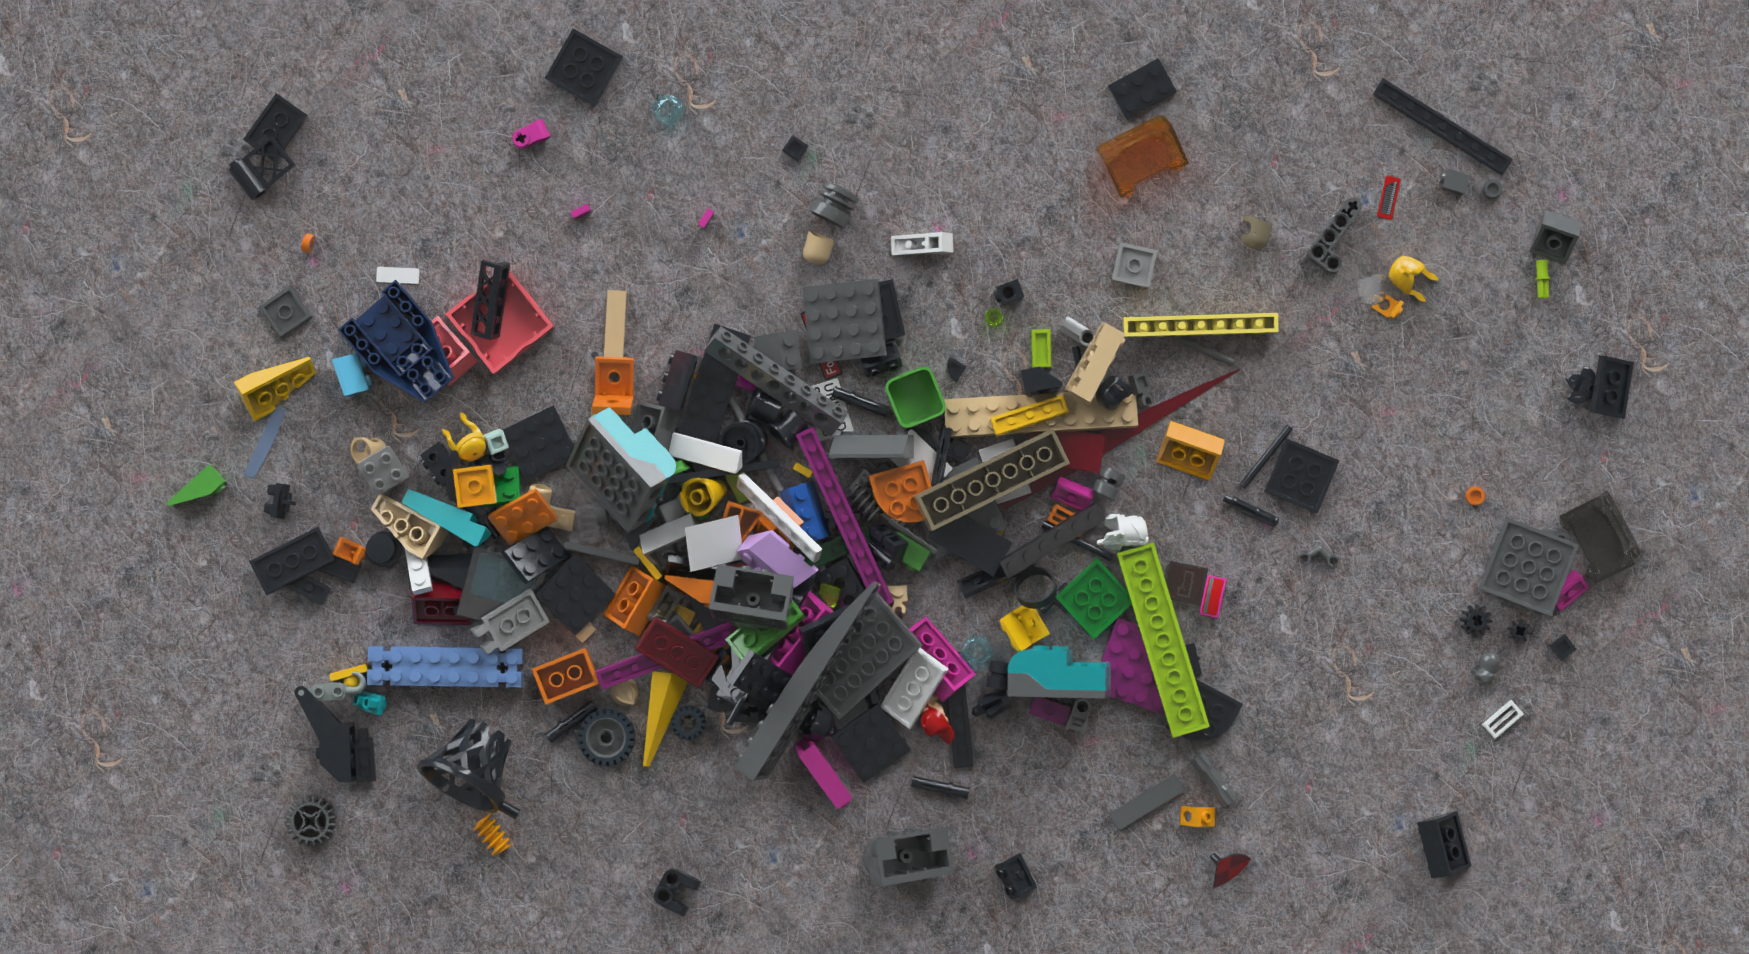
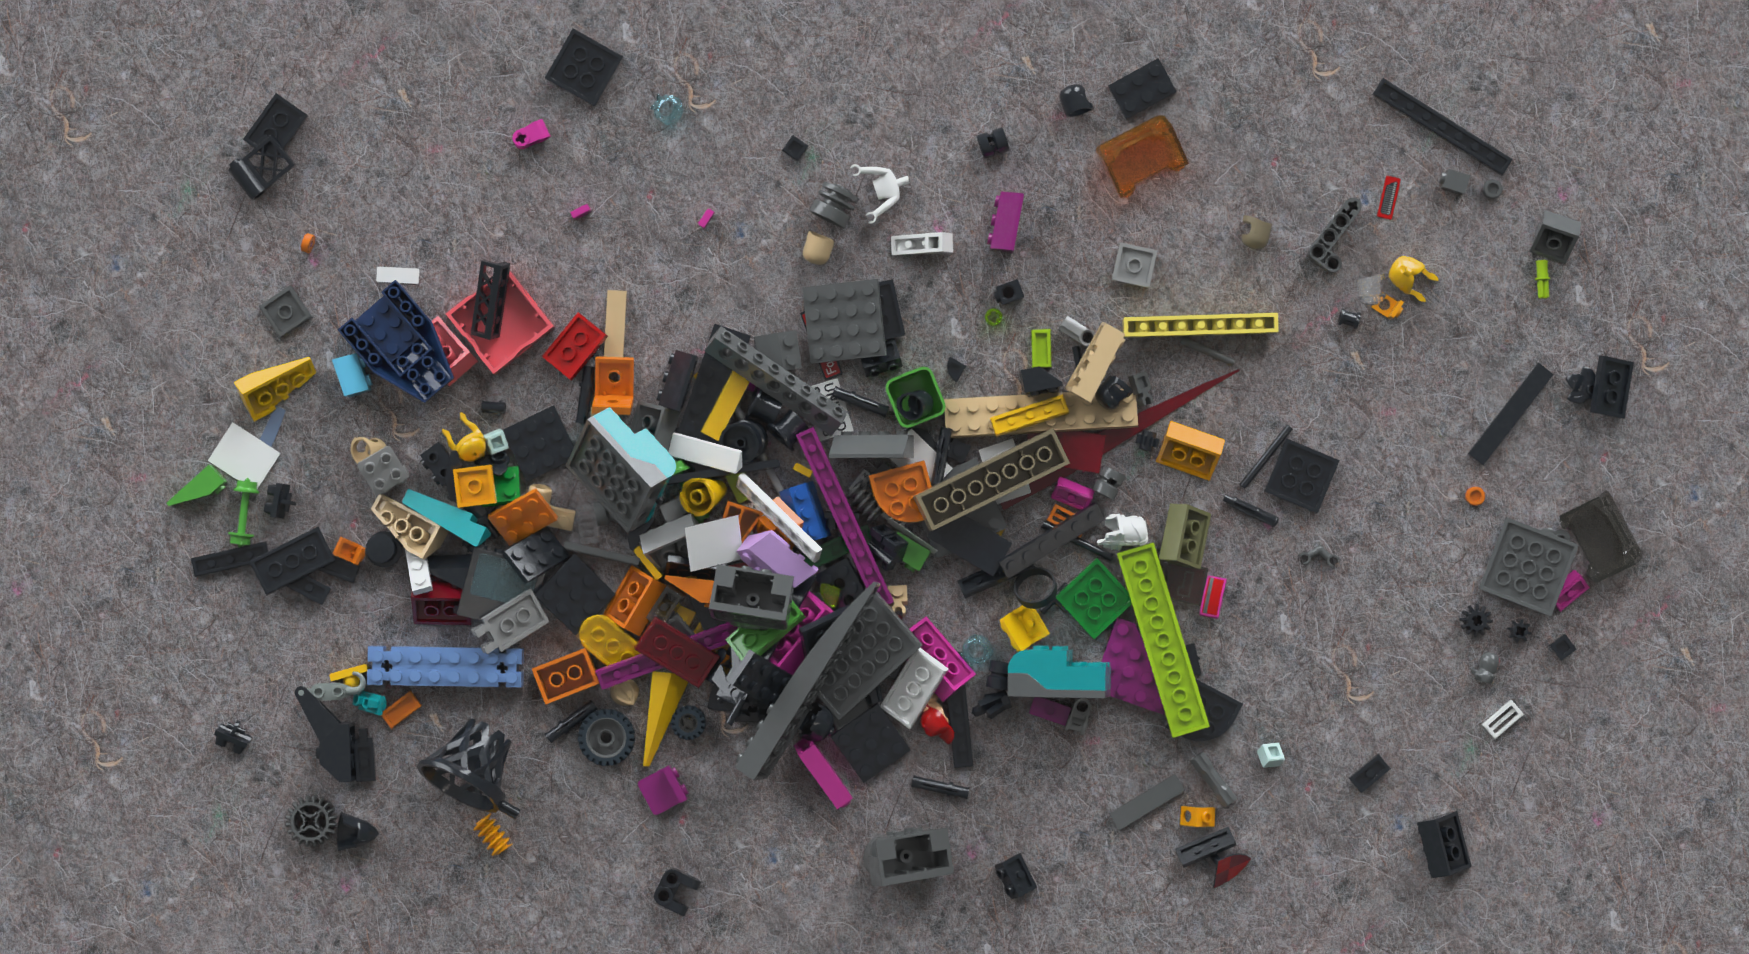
(227, 559): none -> black tile
(233, 734): none -> black hips
(240, 537): none -> bright green piece
(243, 455): none -> white sticker
(354, 832): none -> black helmet
(401, 709): none -> orange tile
(493, 407): none -> black pin
(574, 346): none -> red plate
(585, 394): none -> black pin
(606, 640): none -> yellow tile
(663, 789): none -> magenta bracket
(725, 406): none -> yellow tile
(885, 186): none -> white piece
(919, 404): none -> black helmet
(998, 138): none -> black wheel
(1005, 221): none -> magenta slope
(1074, 100): none -> black helmet
(1147, 440): none -> black gear
(1185, 536): none -> olive slope
(1206, 847): none -> black plate
(1270, 755): none -> light aqua slope
(1349, 318): none -> black bush
(1369, 773): none -> black plate
(1510, 413): none -> black tile

